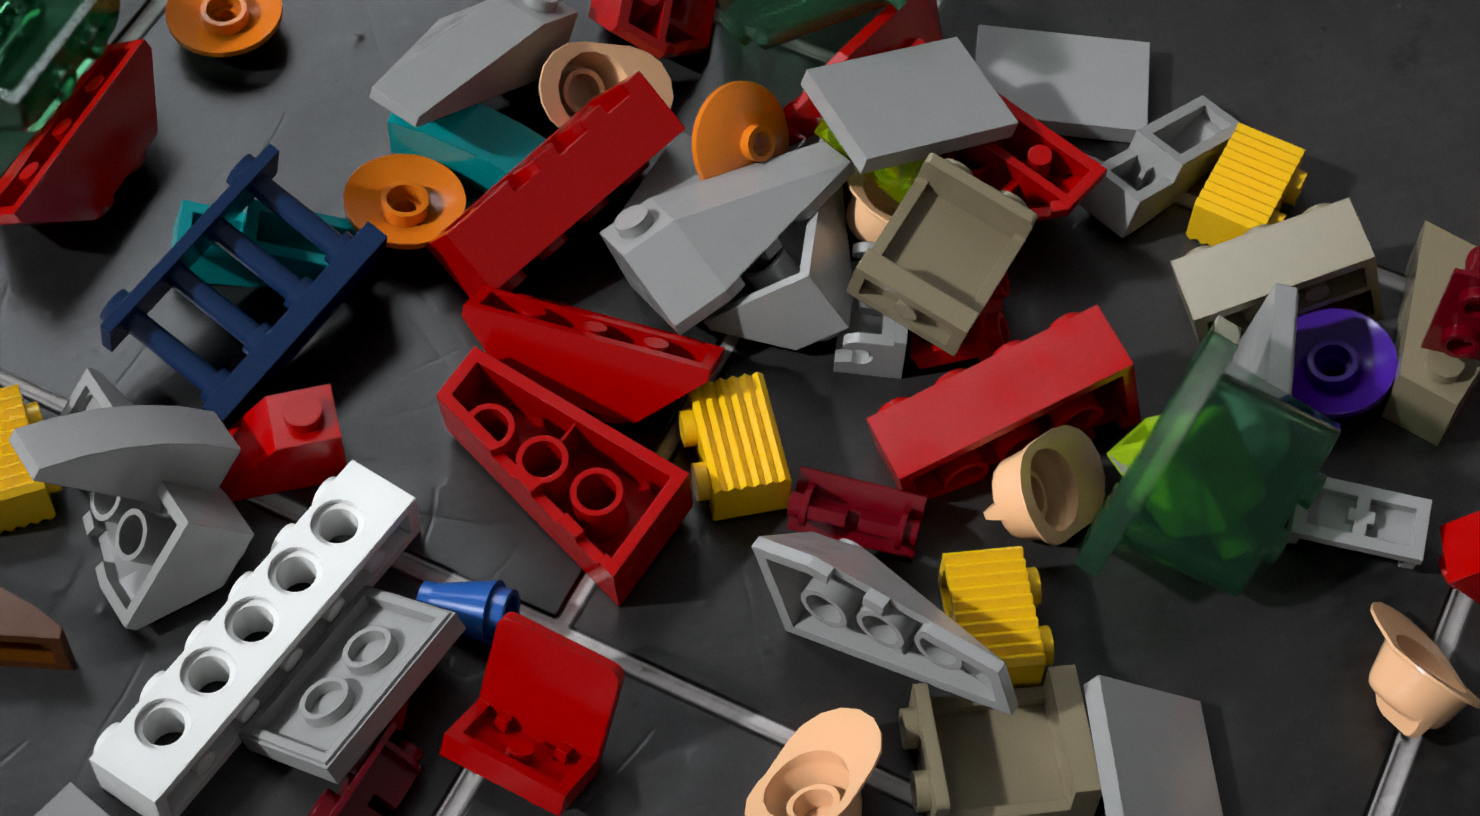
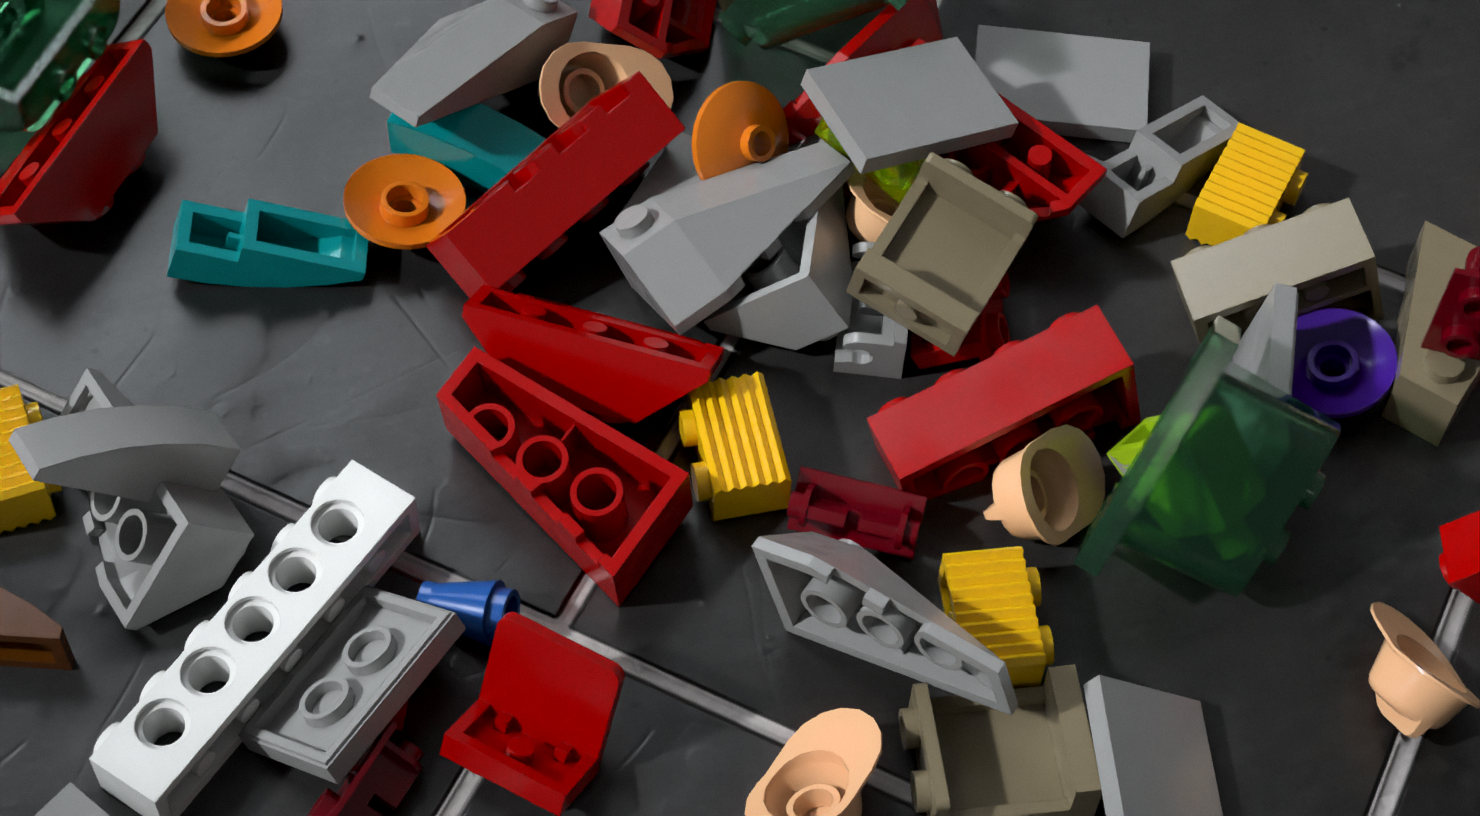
(266, 347): dark blue fence -> none
(286, 444): red slope -> none
(1365, 521): light grey hinge -> none

